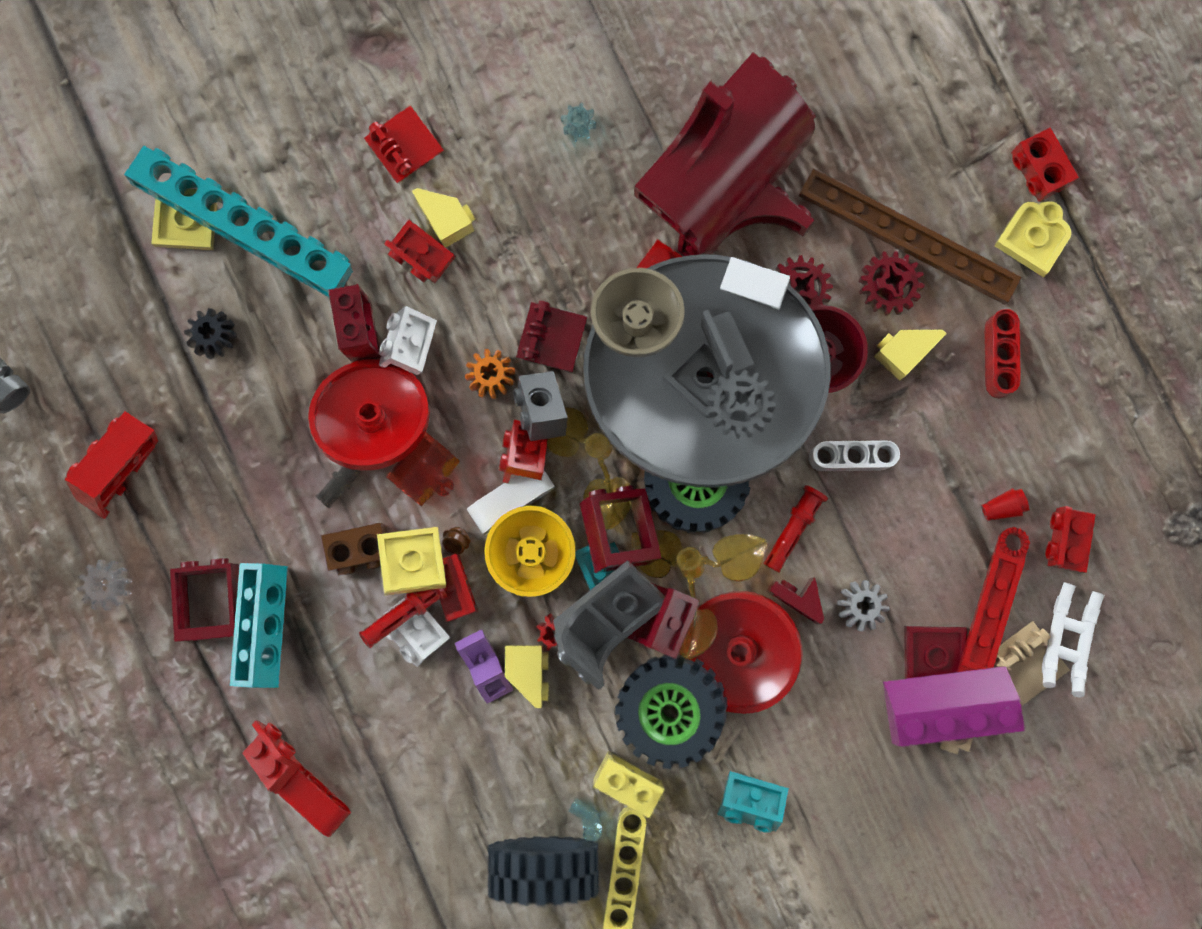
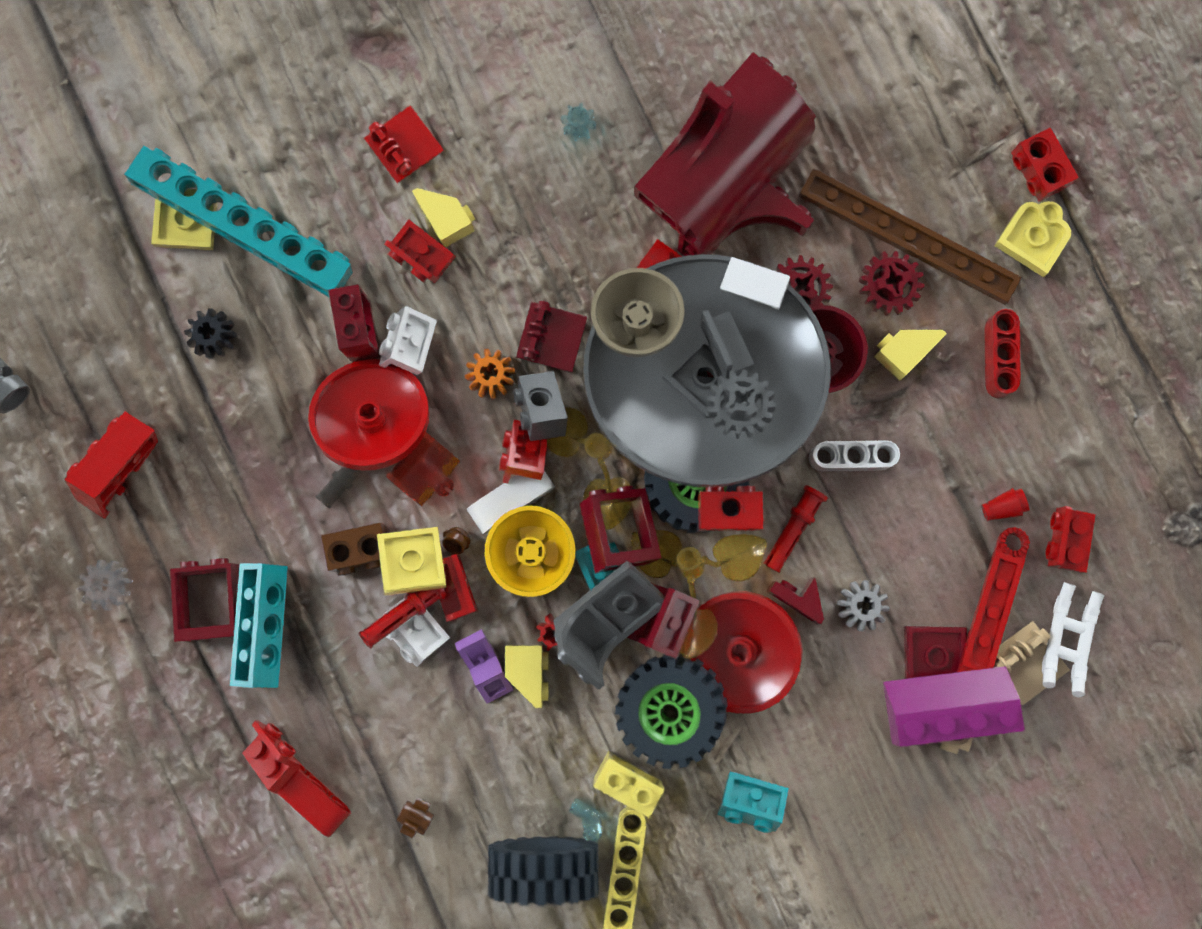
(415, 818): none -> reddish brown gear
(749, 509): none -> red brick

